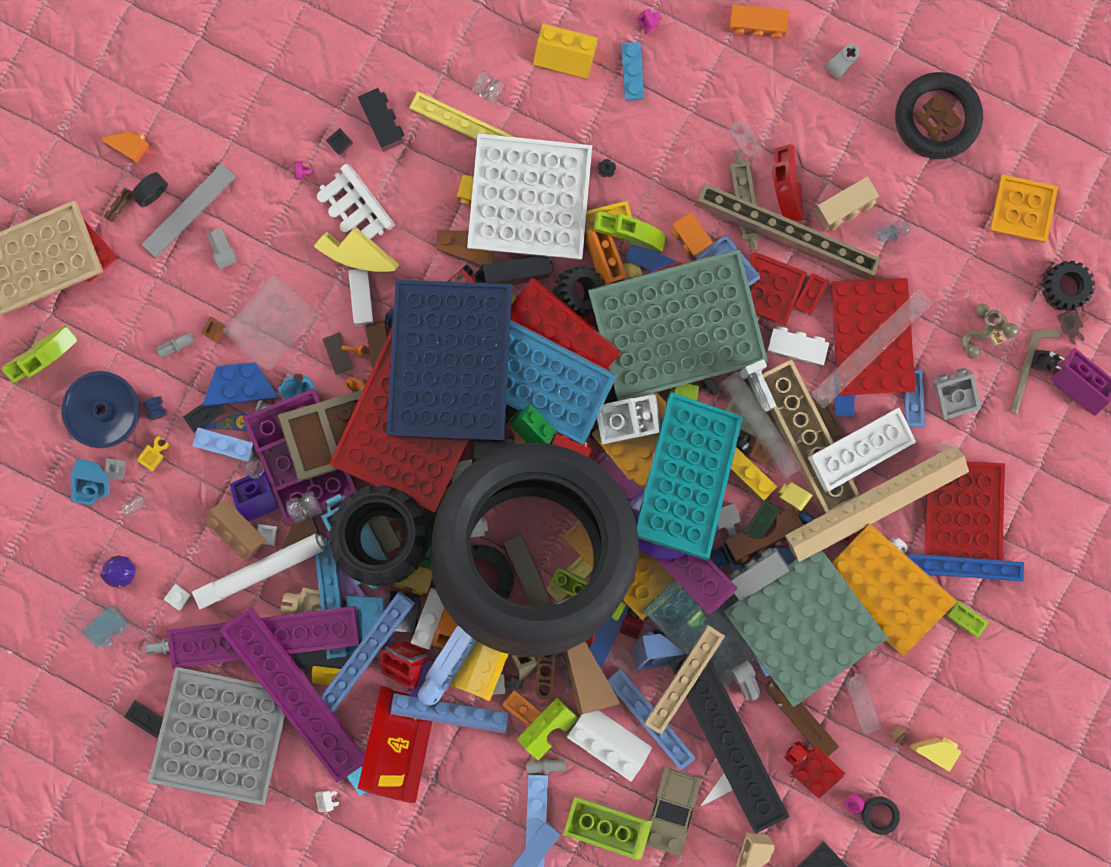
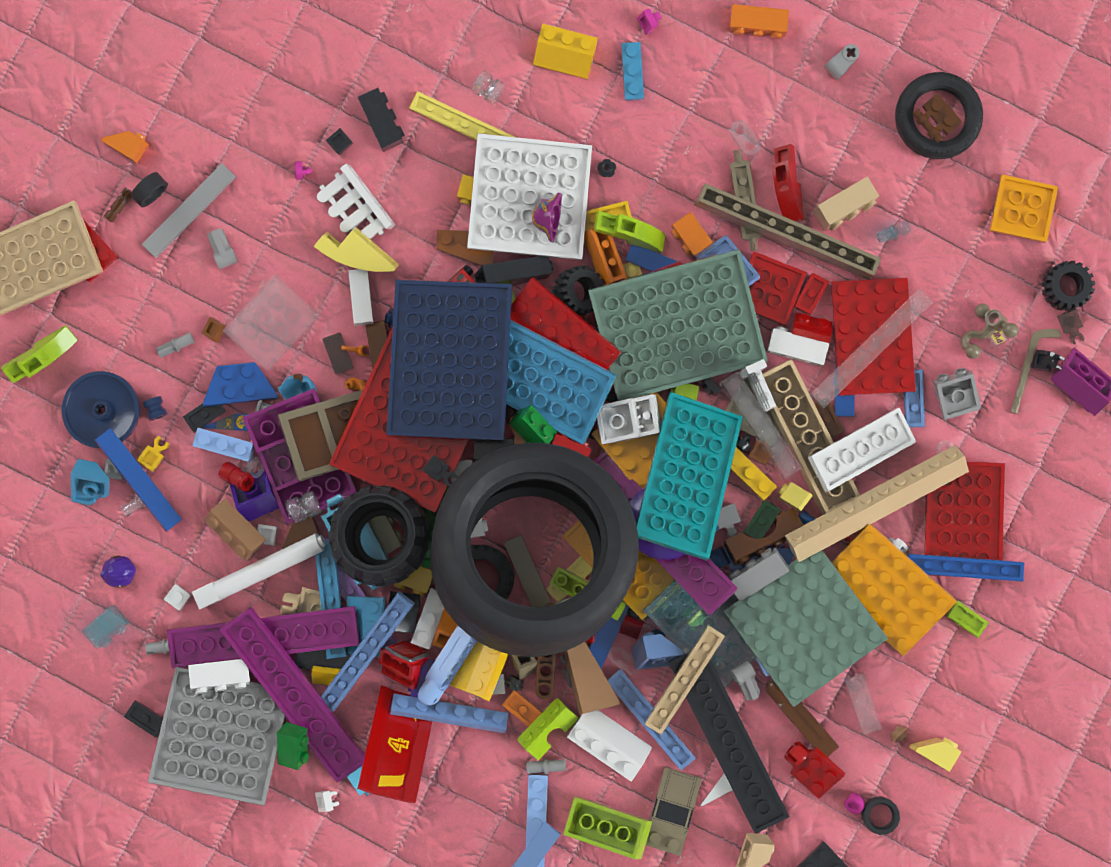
(138, 479): none -> blue tile
(218, 676): none -> white brick
(236, 476): none -> red piece
(292, 746): none -> green brick
(438, 469): none -> black plate
(547, 216): none -> magenta hat
(812, 327): none -> red plate

